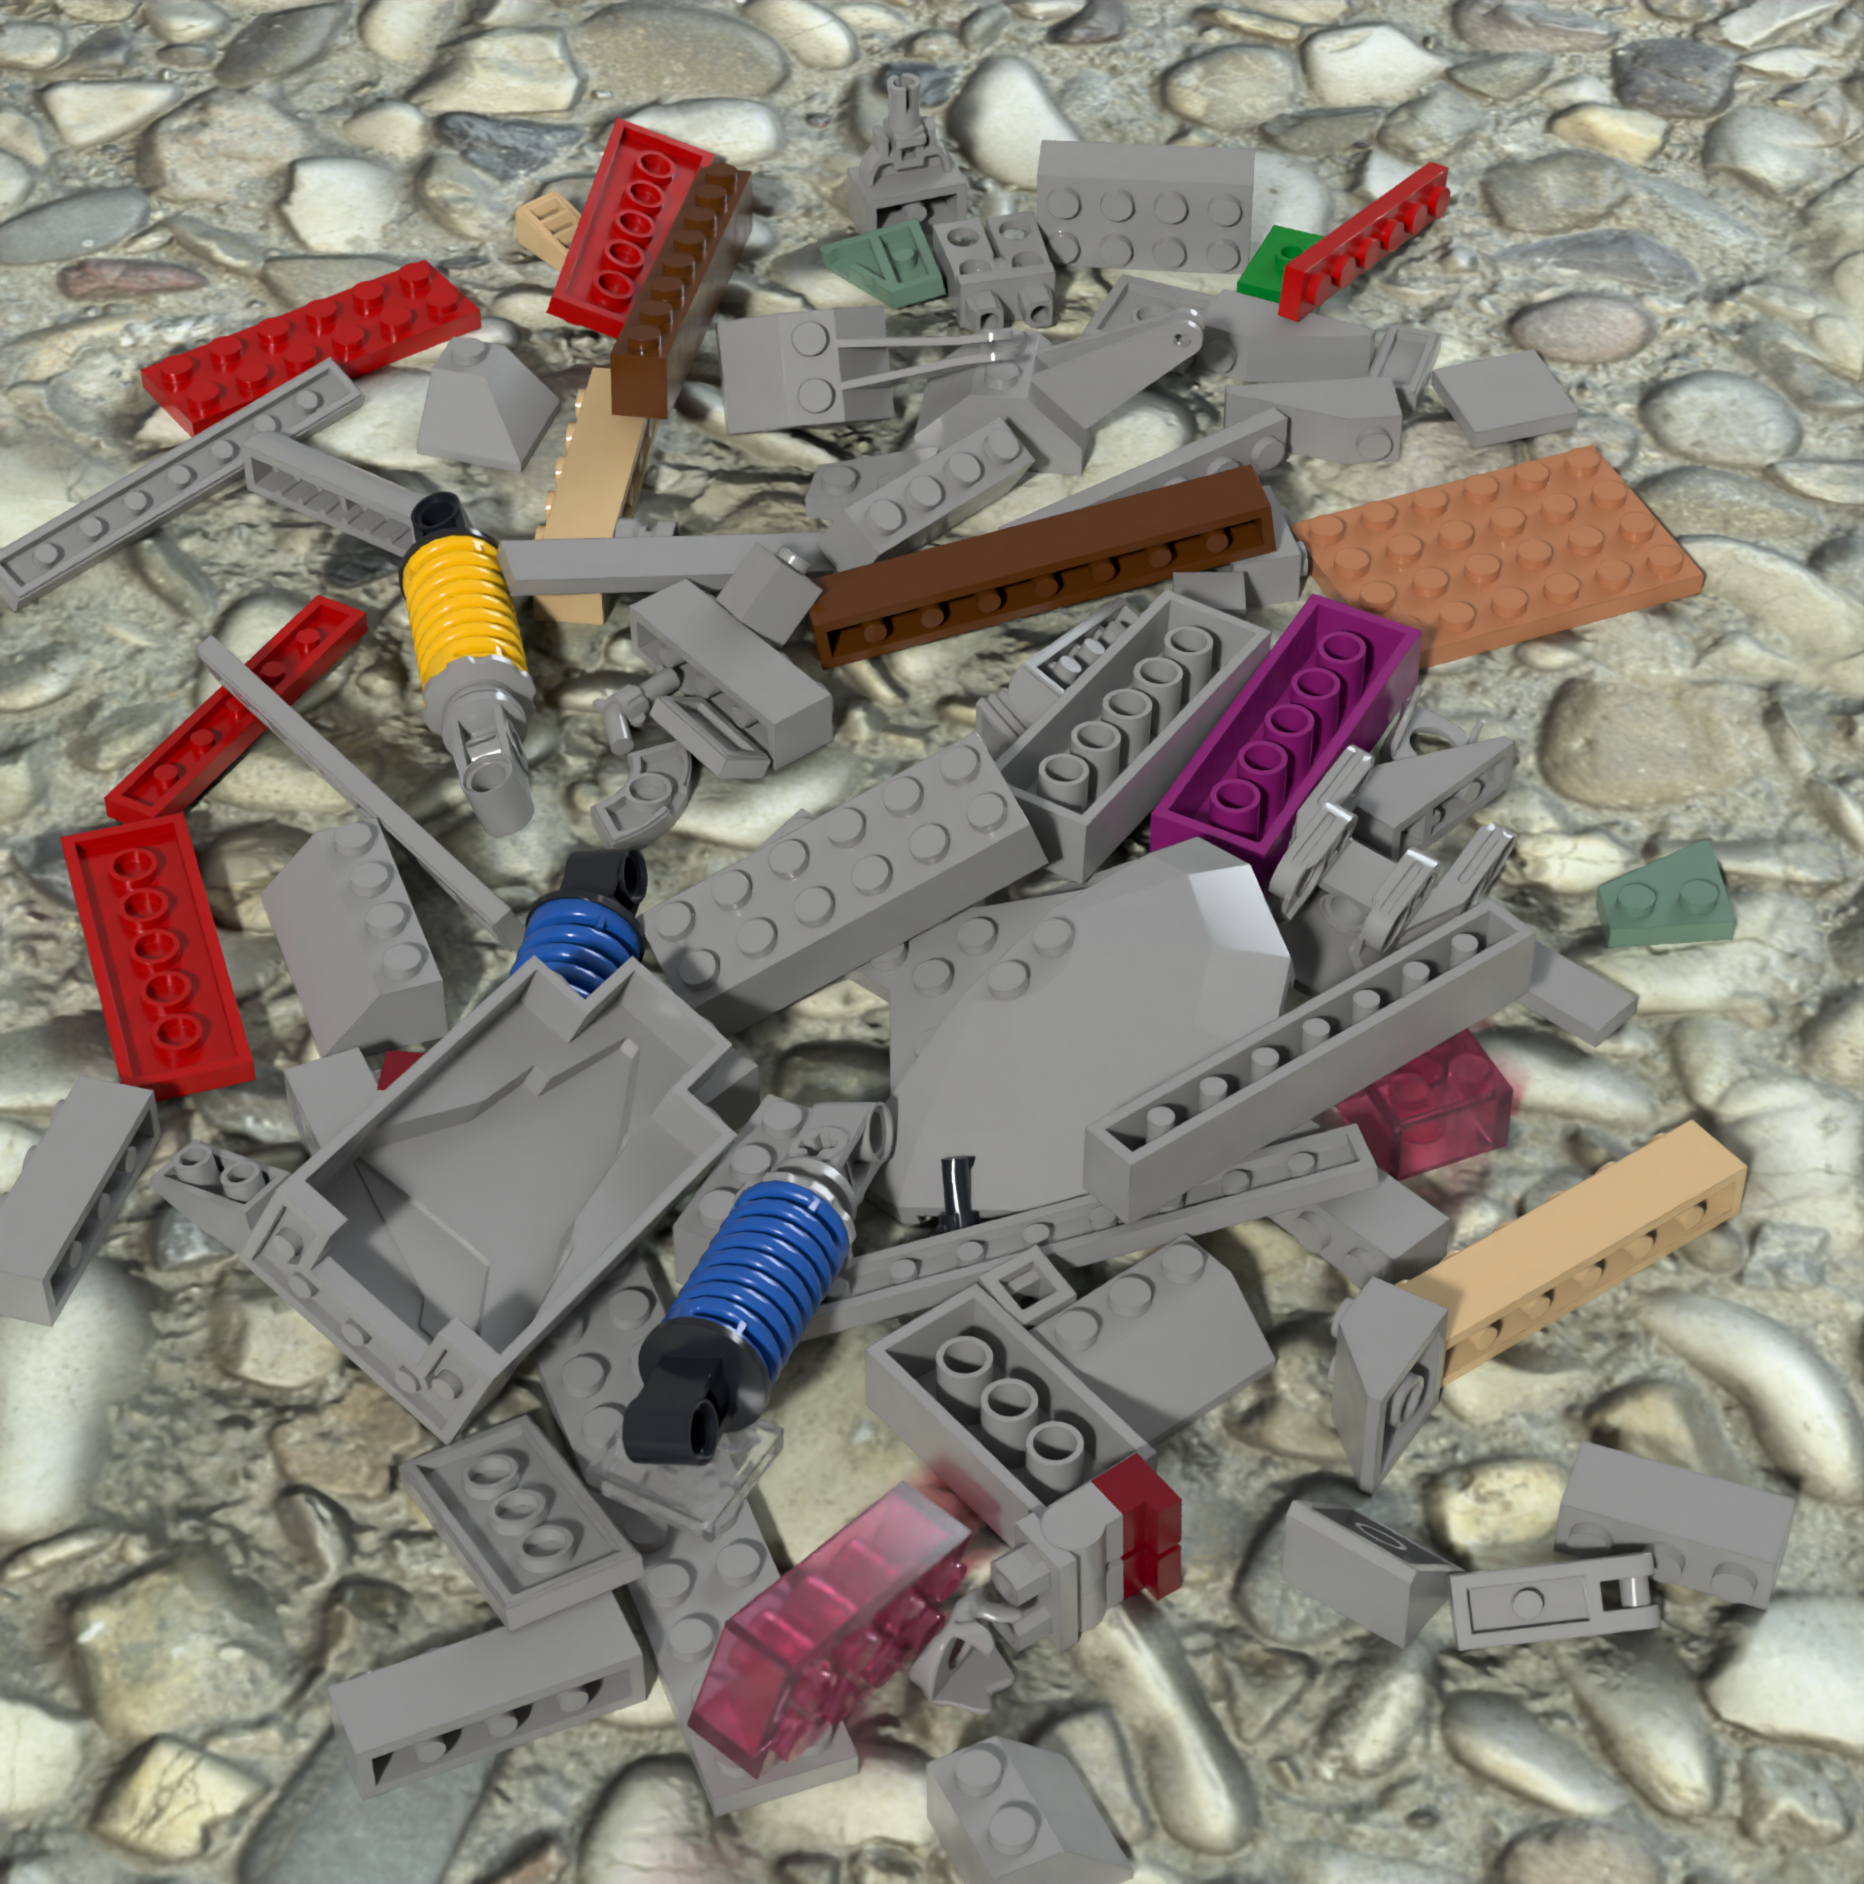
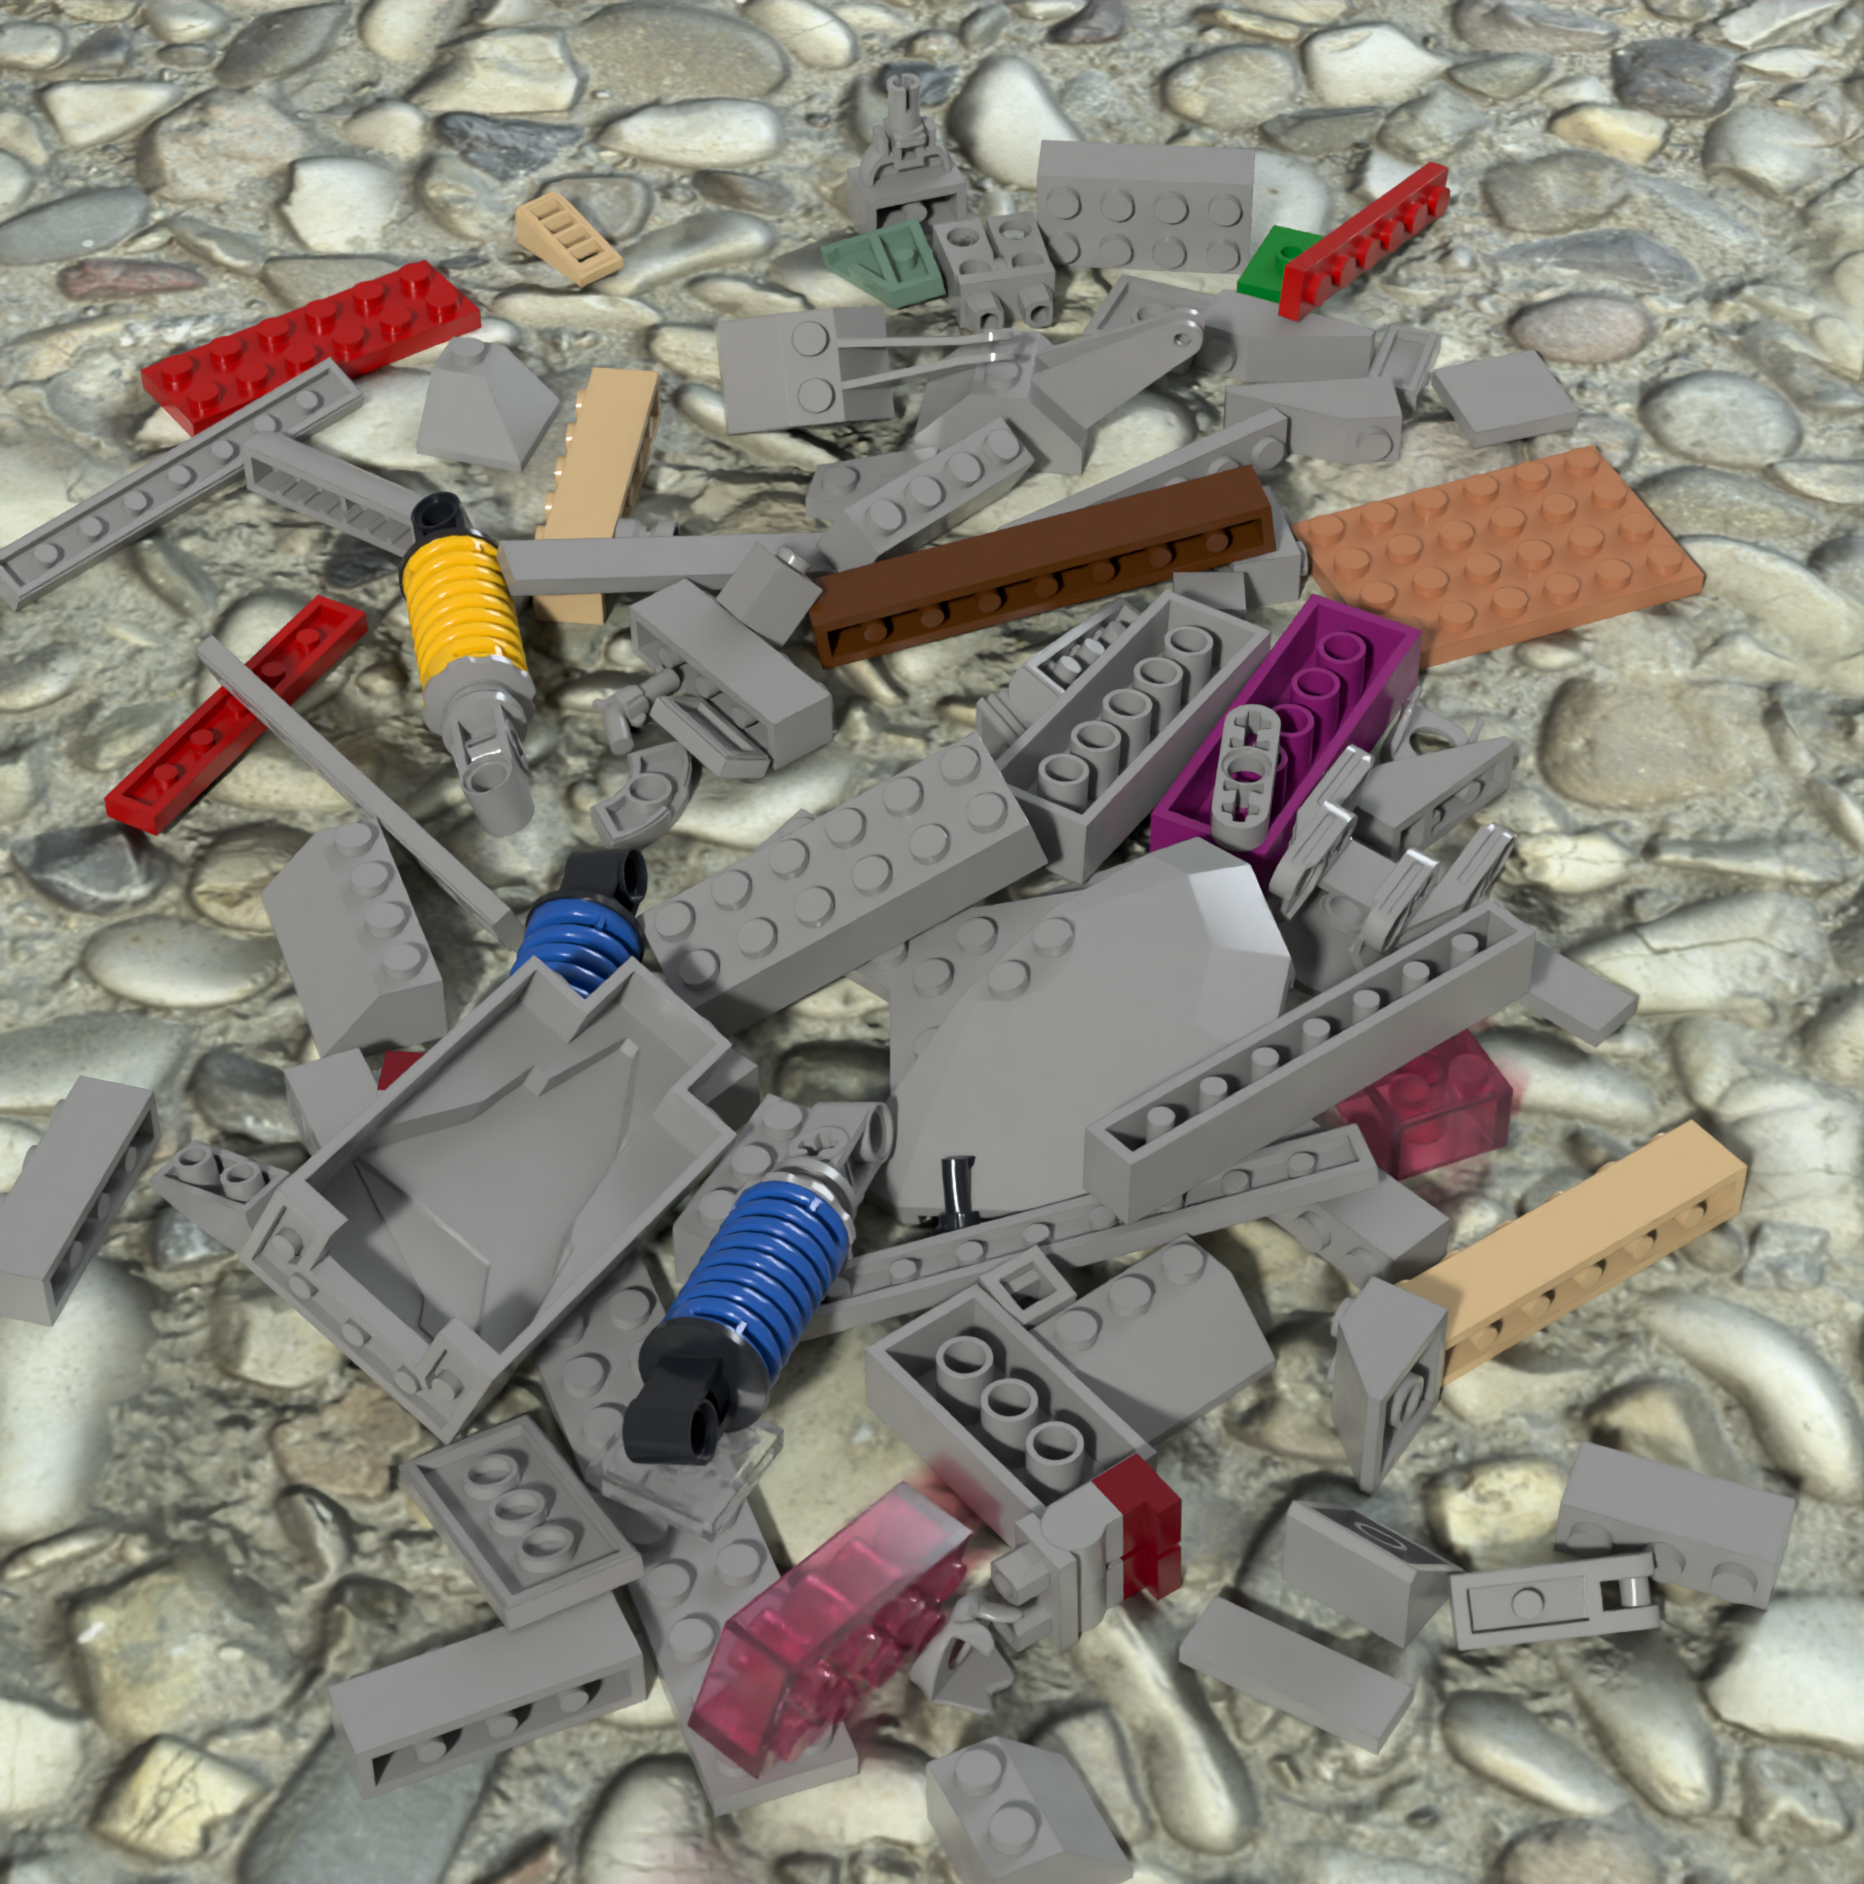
(157, 958): red plate -> none
(623, 225): red plate -> none
(681, 293): reddish brown brick -> none
(1255, 795): none -> light grey beam
(1296, 1674): none -> light grey tile
(1668, 901): sand green wing -> none

